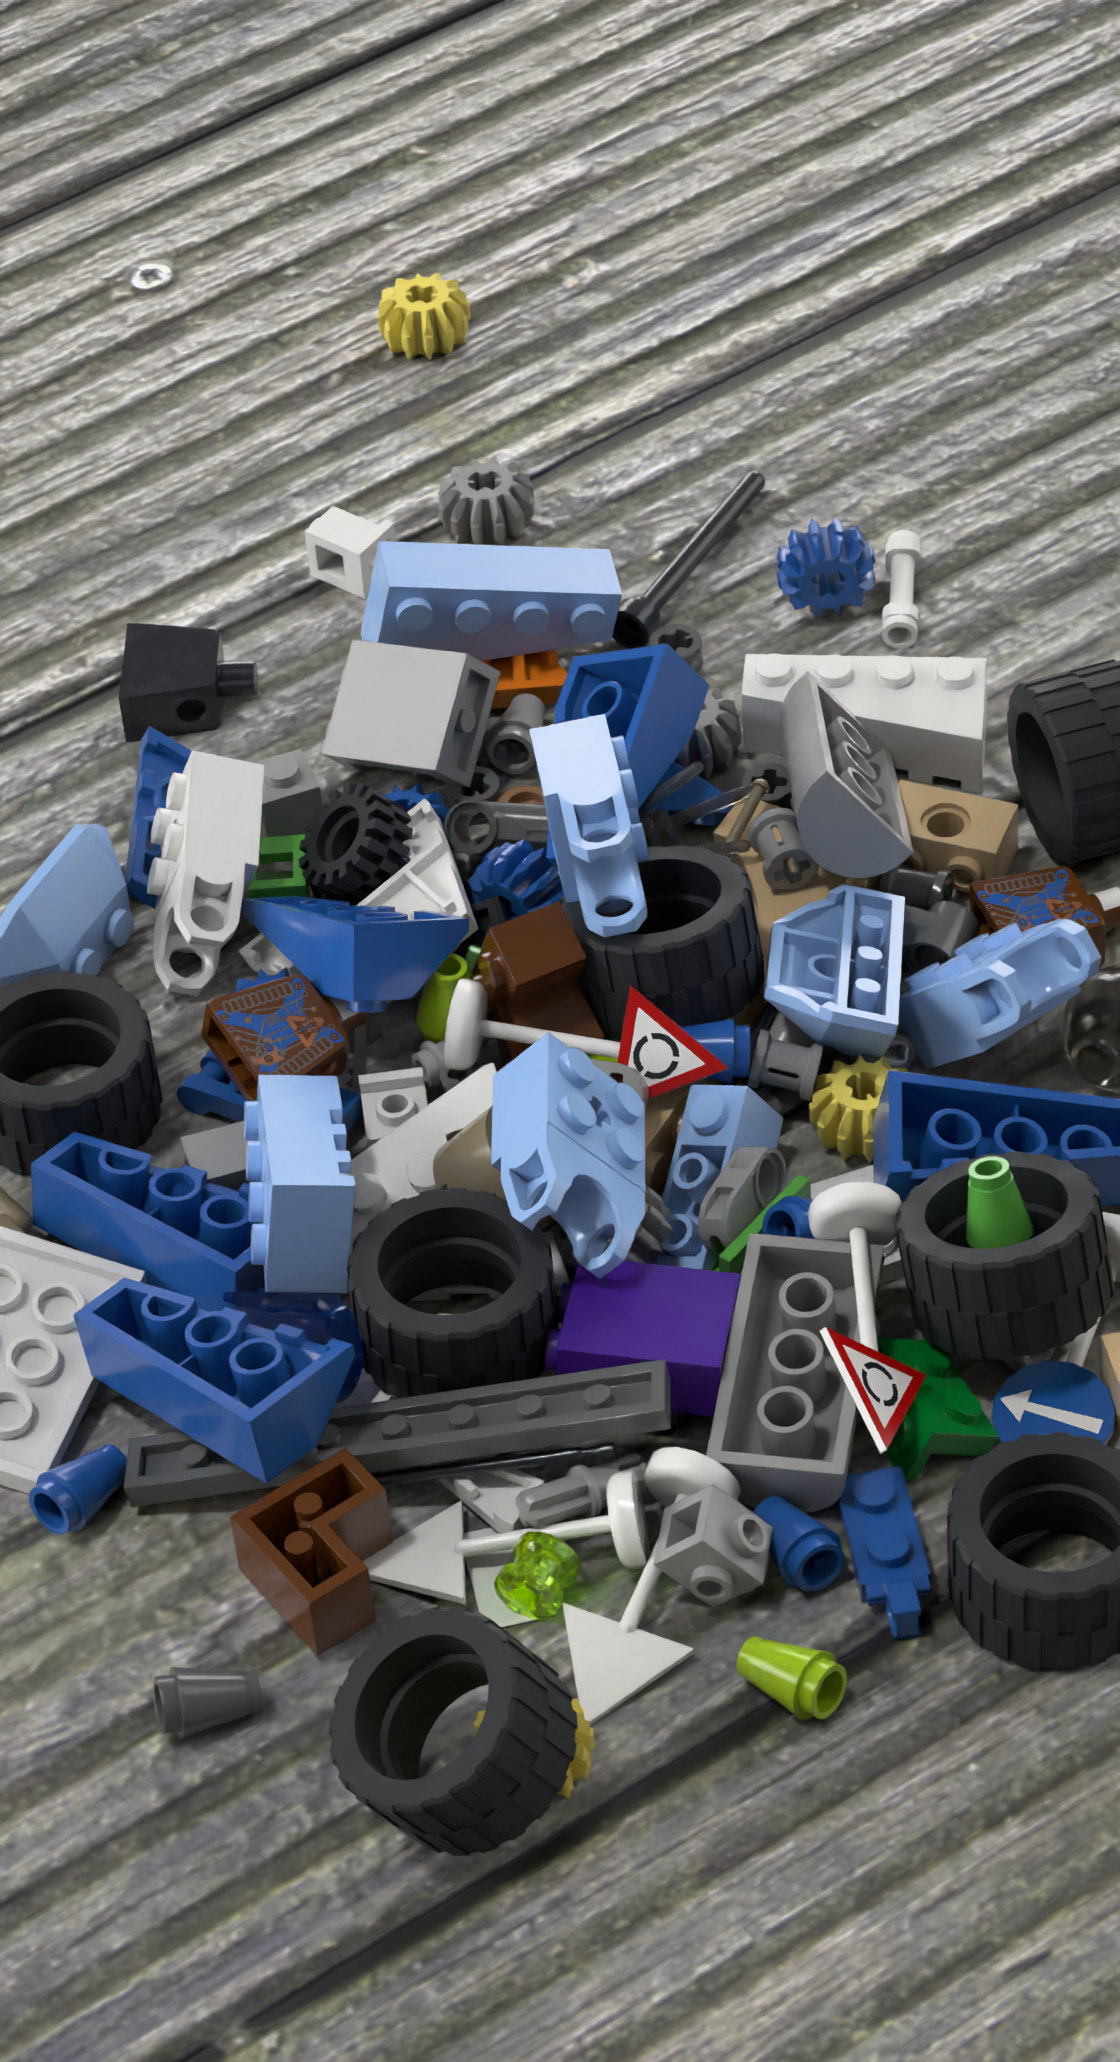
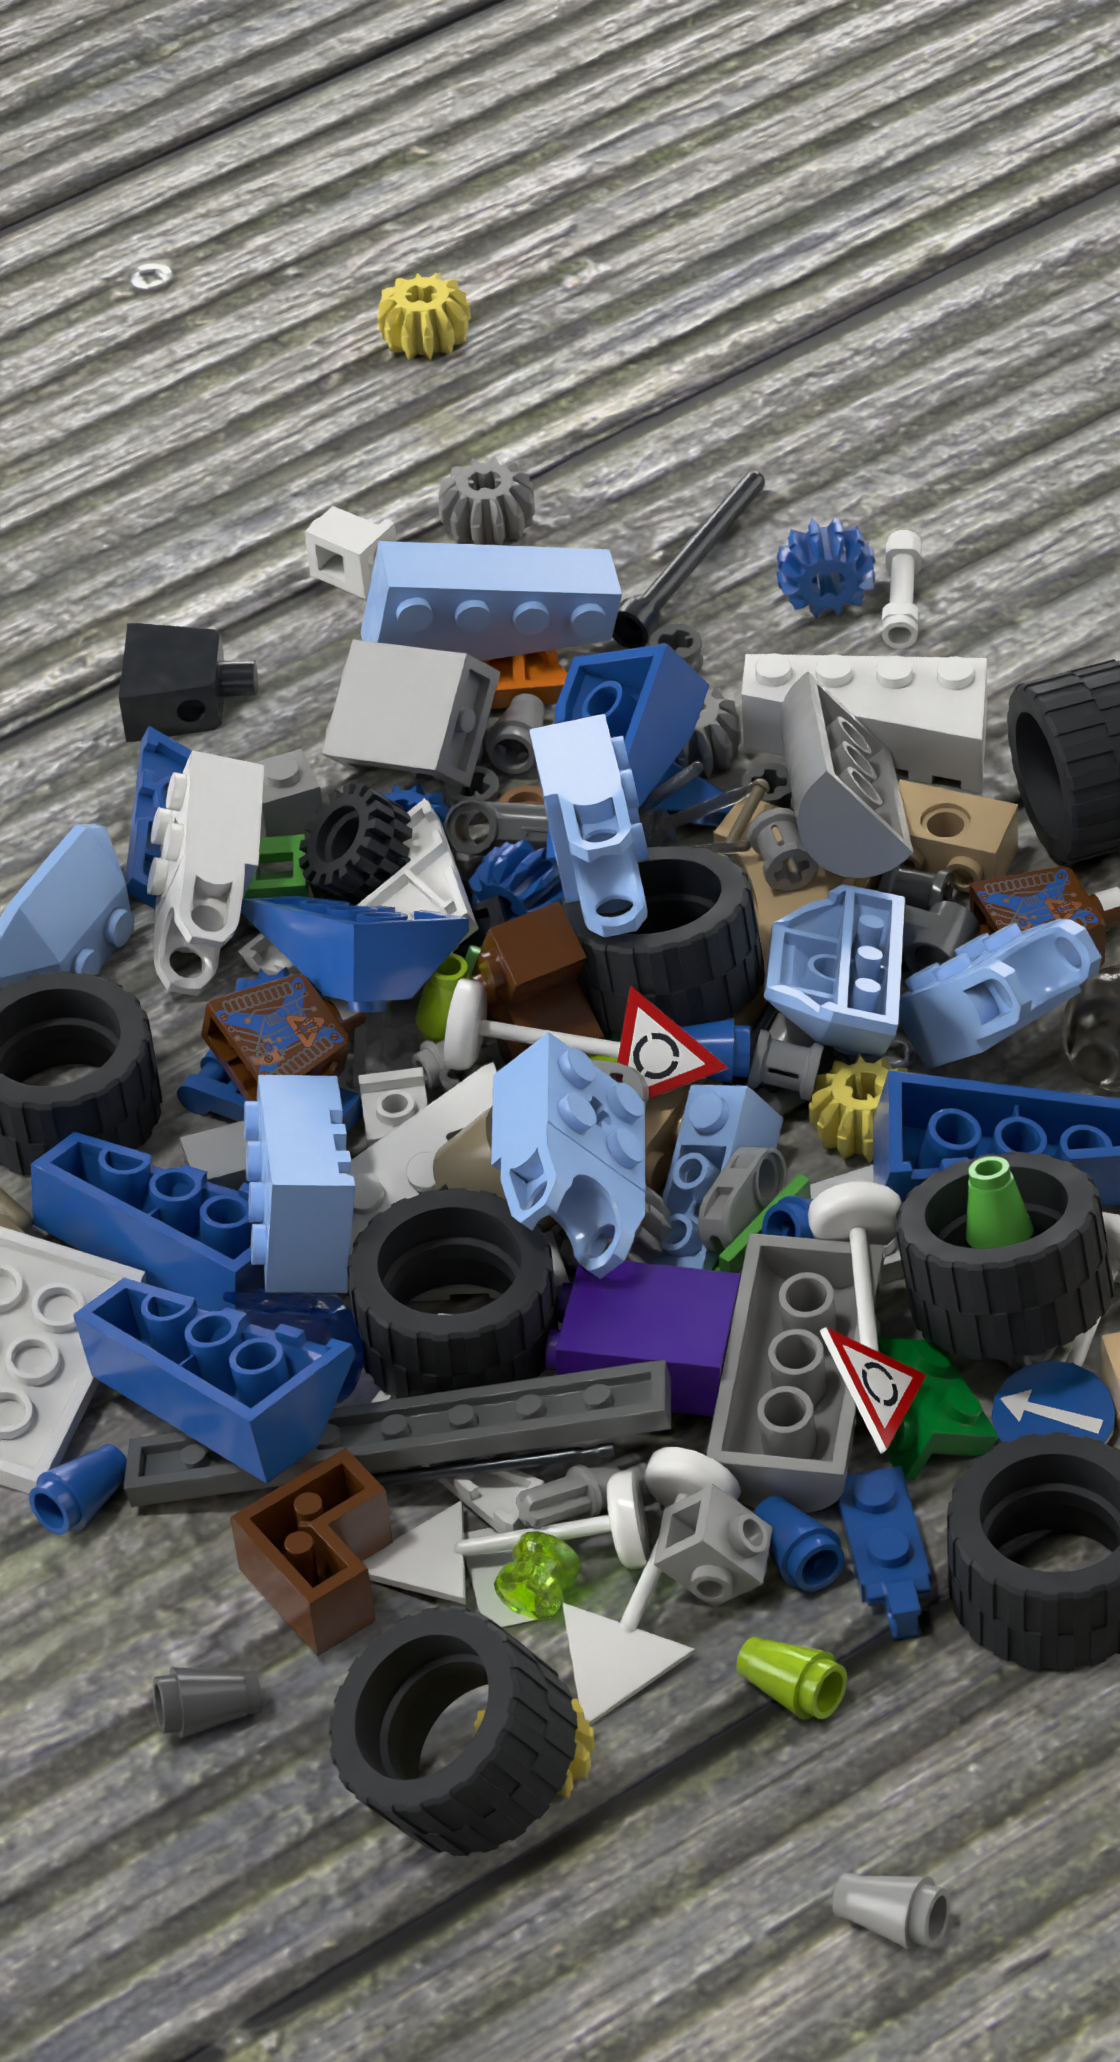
(896, 1907): none -> light grey cone

